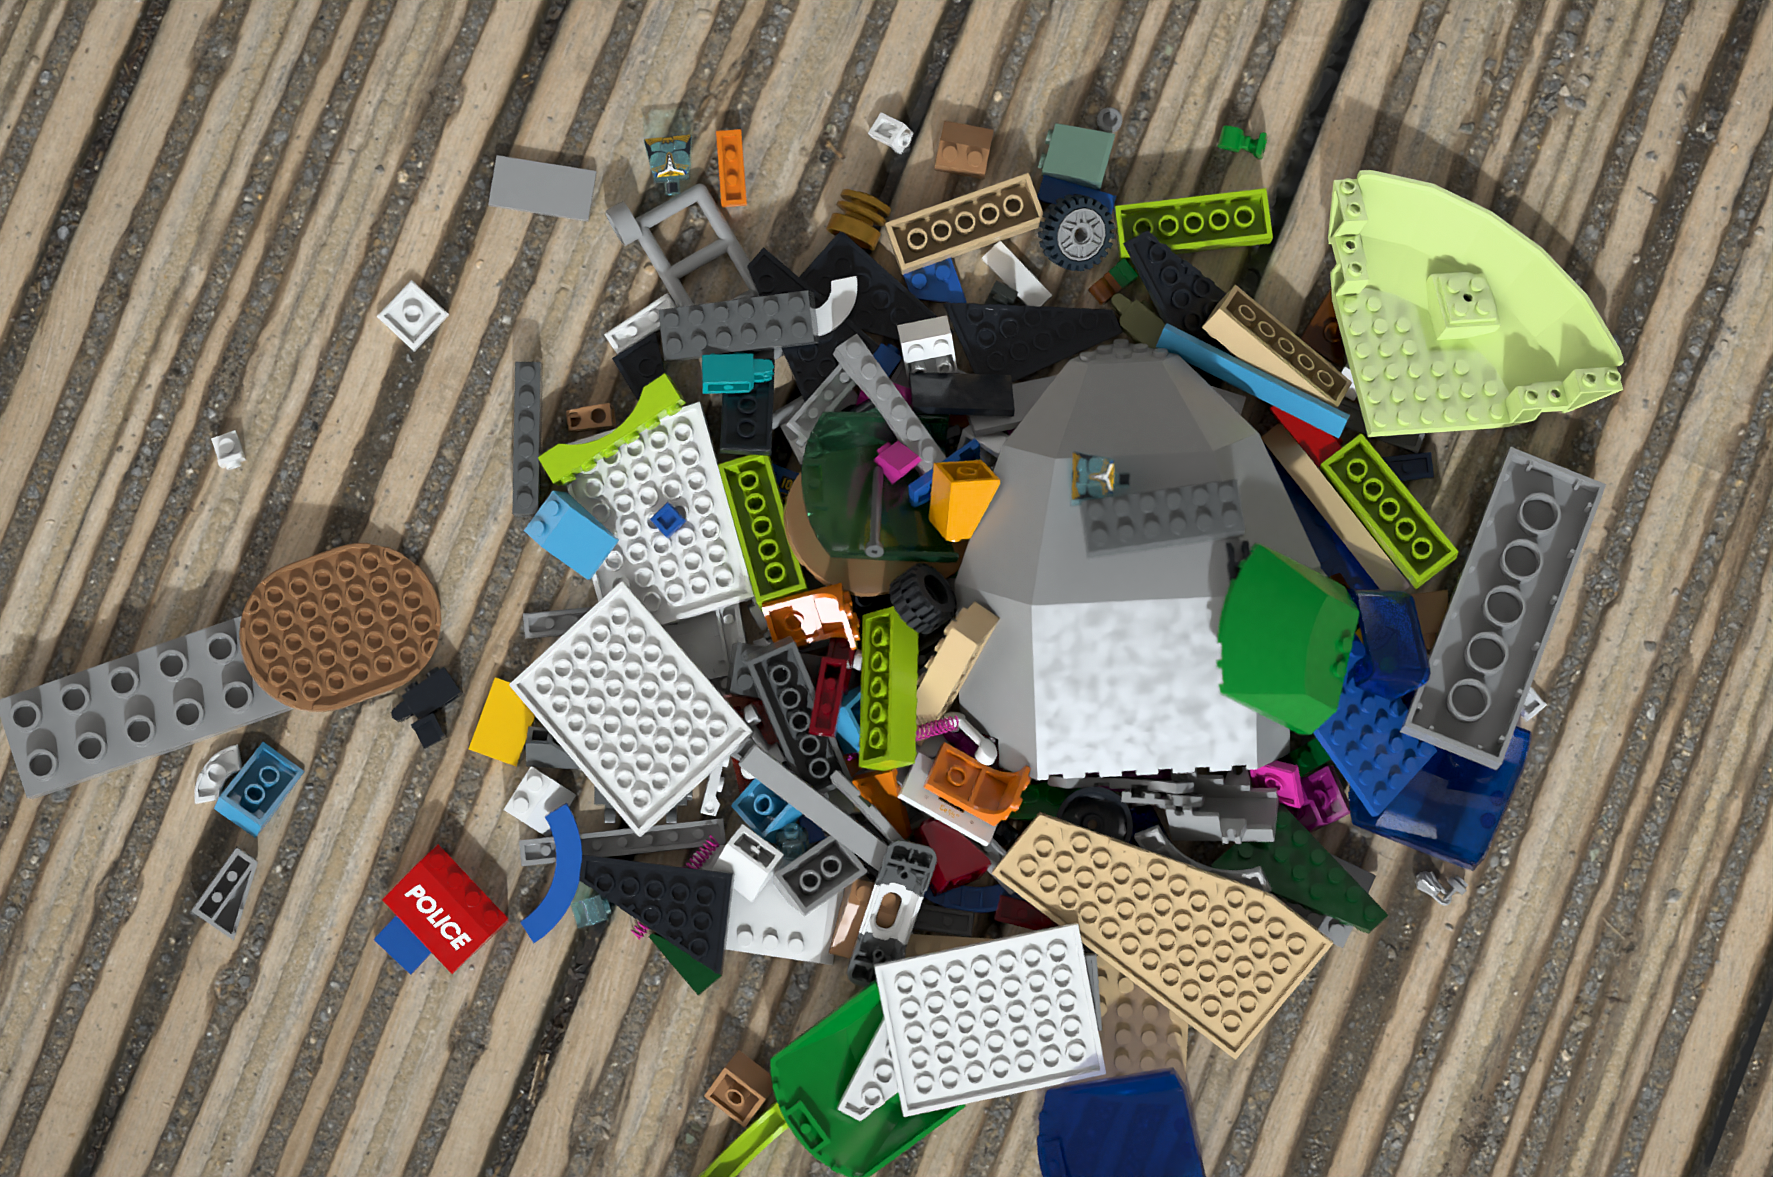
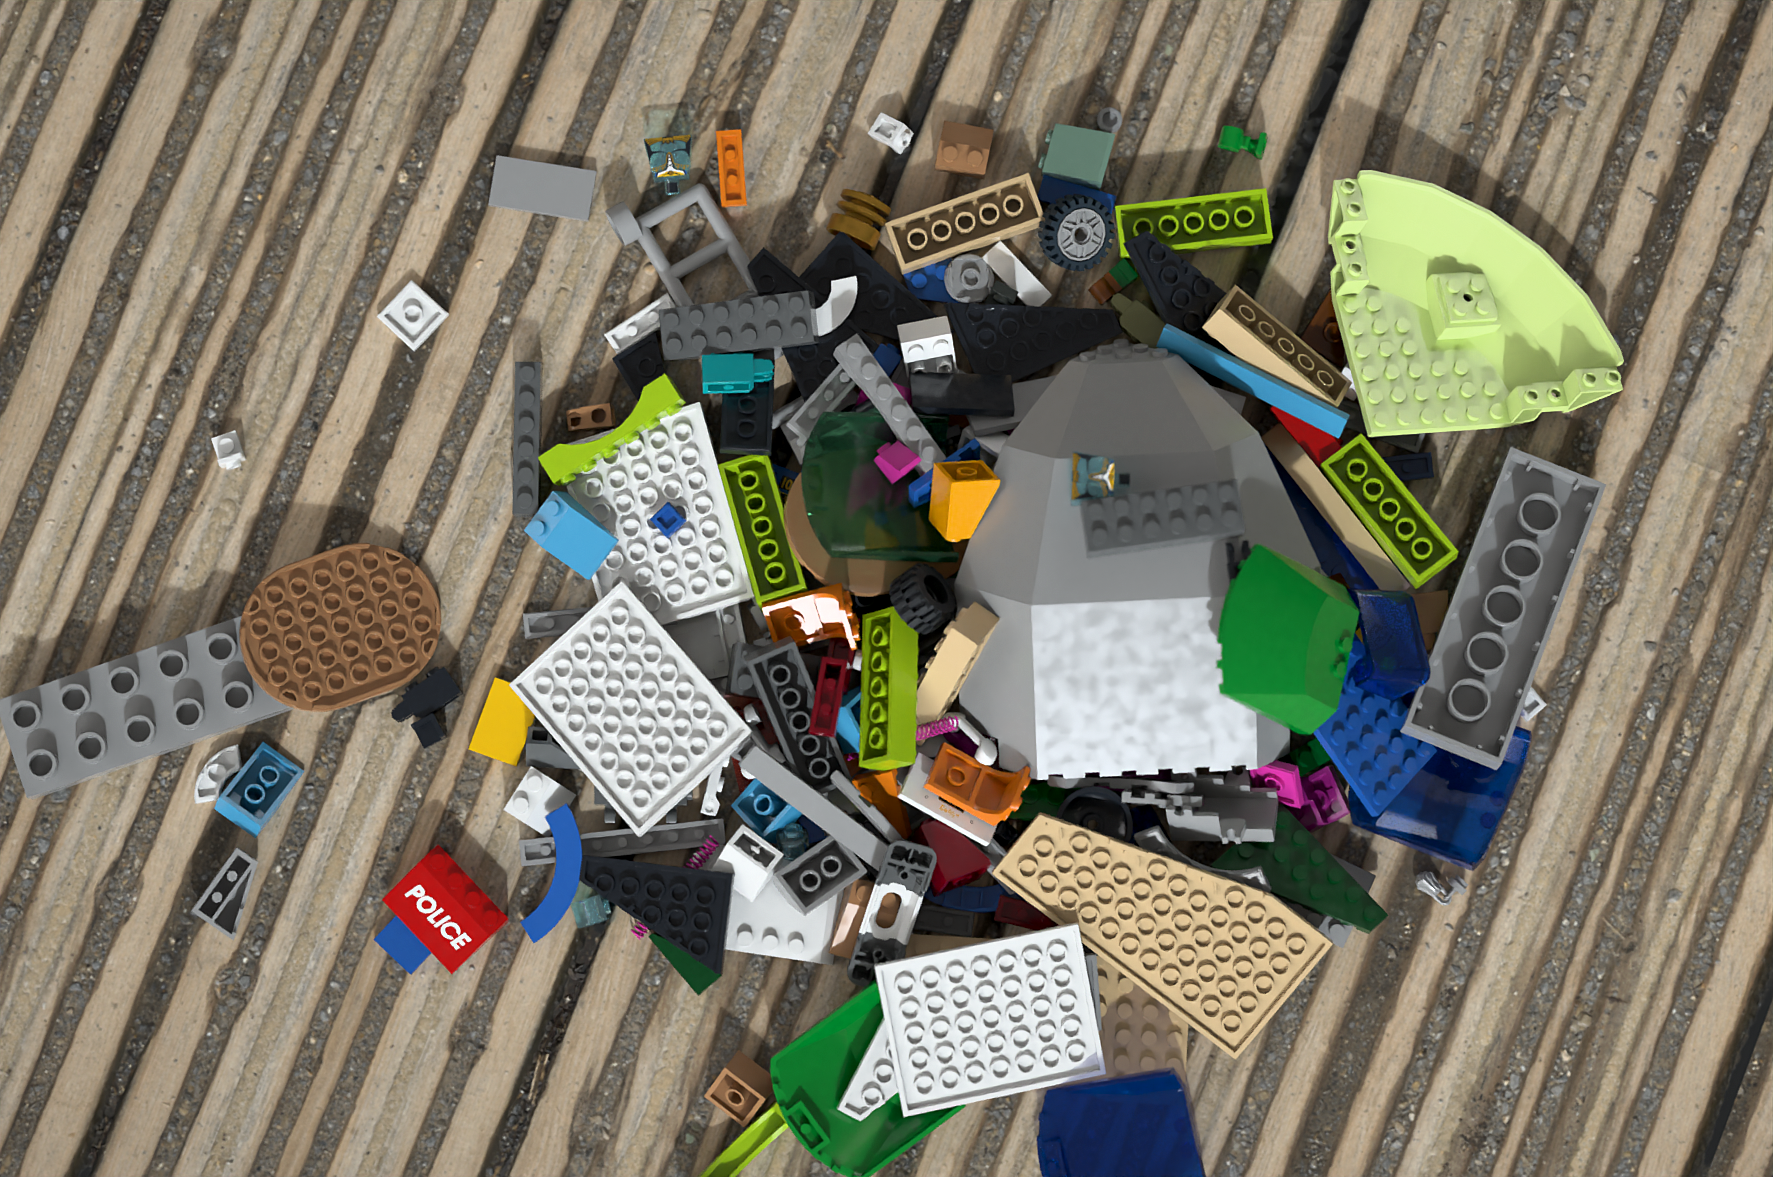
(875, 547): dark grey bar -> none
(968, 278): none -> light grey tile

